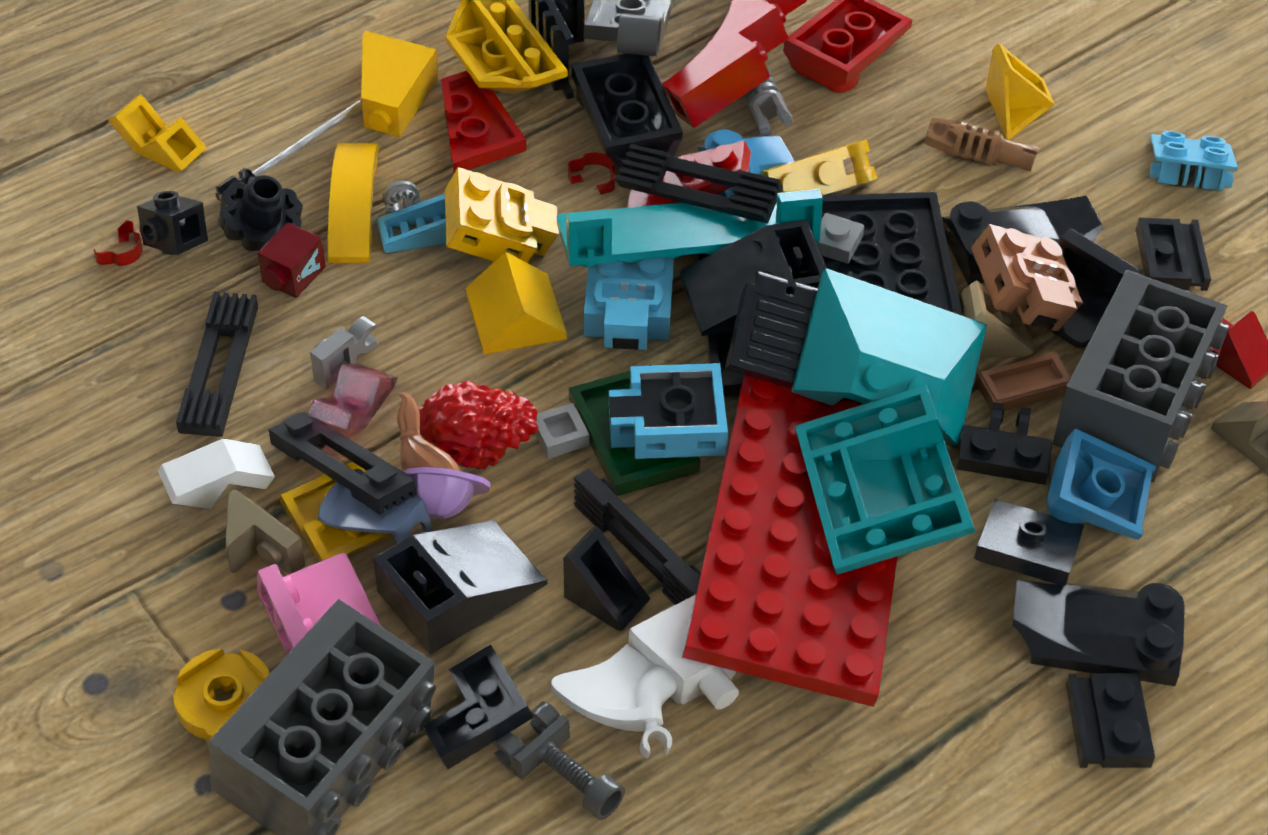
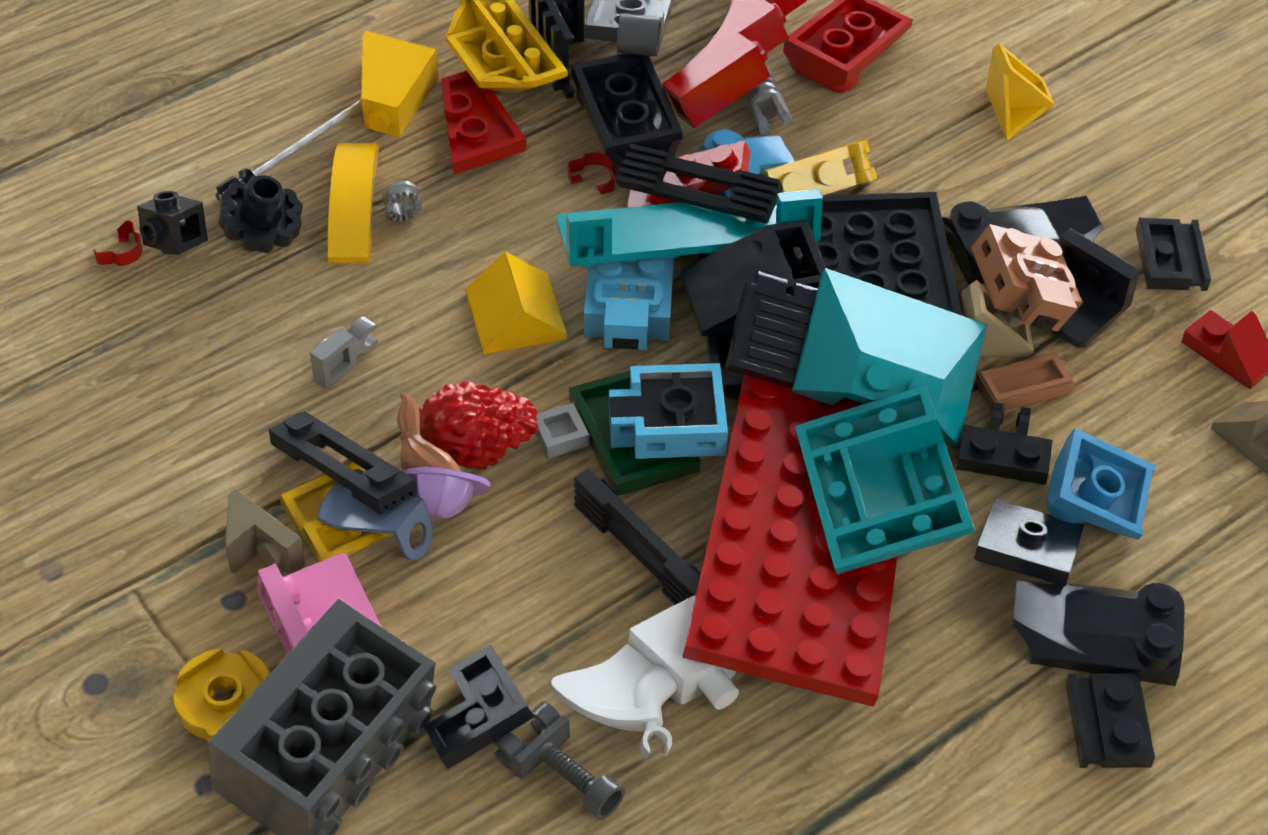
(151, 137): yellow slope -> none
(203, 474): white slope -> none
(206, 412): black container -> none
(291, 260): dark red brick -> none
(355, 397): clear pink slope -> none
(418, 214): medium azure slope -> none
(454, 580): black slope -> none
(496, 217): yellow piece -> none
(602, 581): black slope -> none
(839, 237): light grey plate -> none
(978, 144): medium nougat hinge -> none
(1144, 369): dark grey brick -> none
(1210, 152): medium azure hinge -> none

